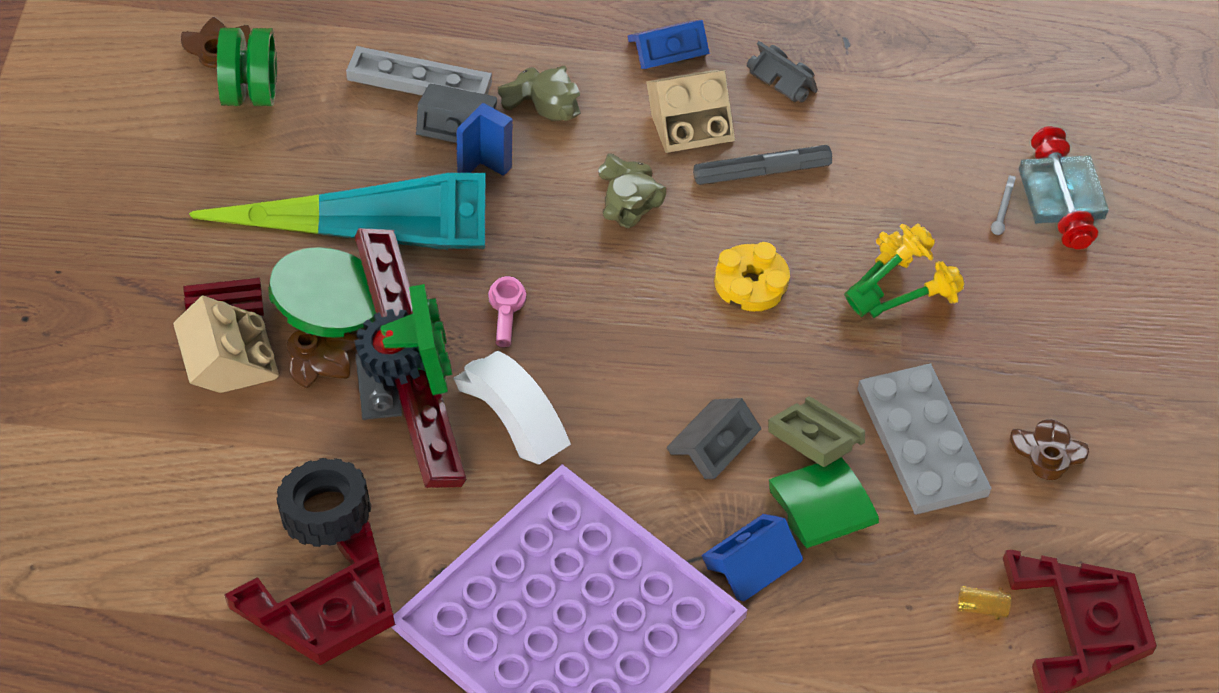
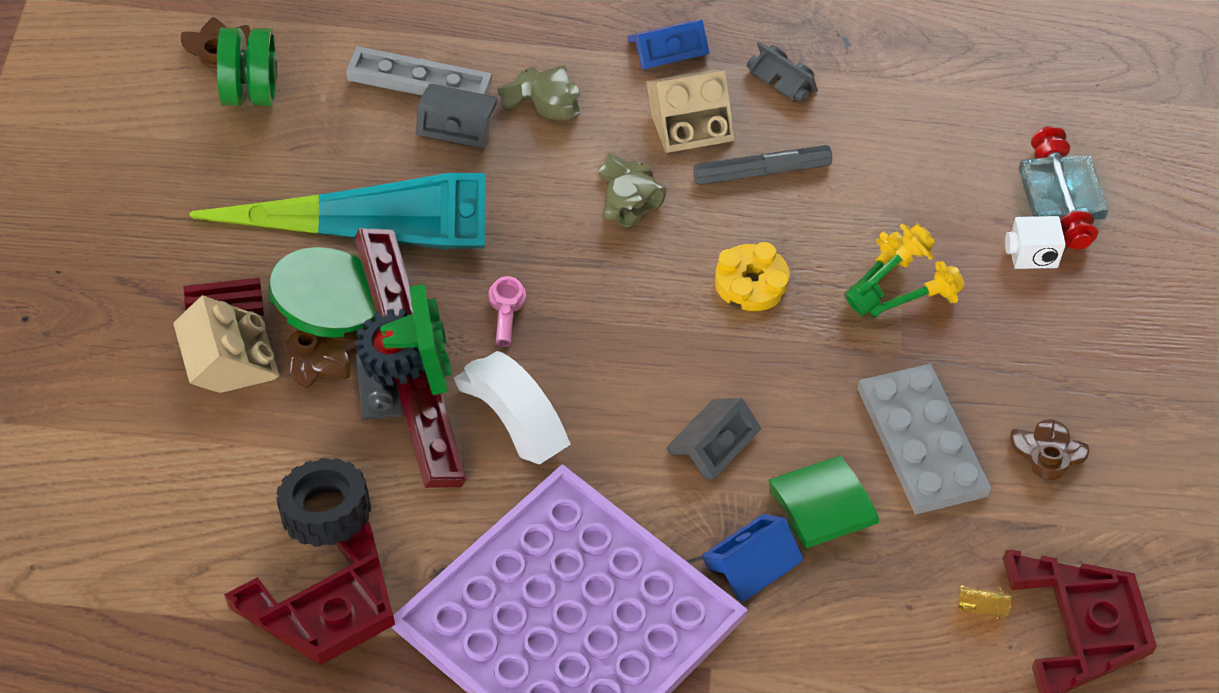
(485, 140): blue panel -> none
(816, 431): olive plate -> none
(998, 226): light grey hinge -> none
(1035, 242): none -> white brick

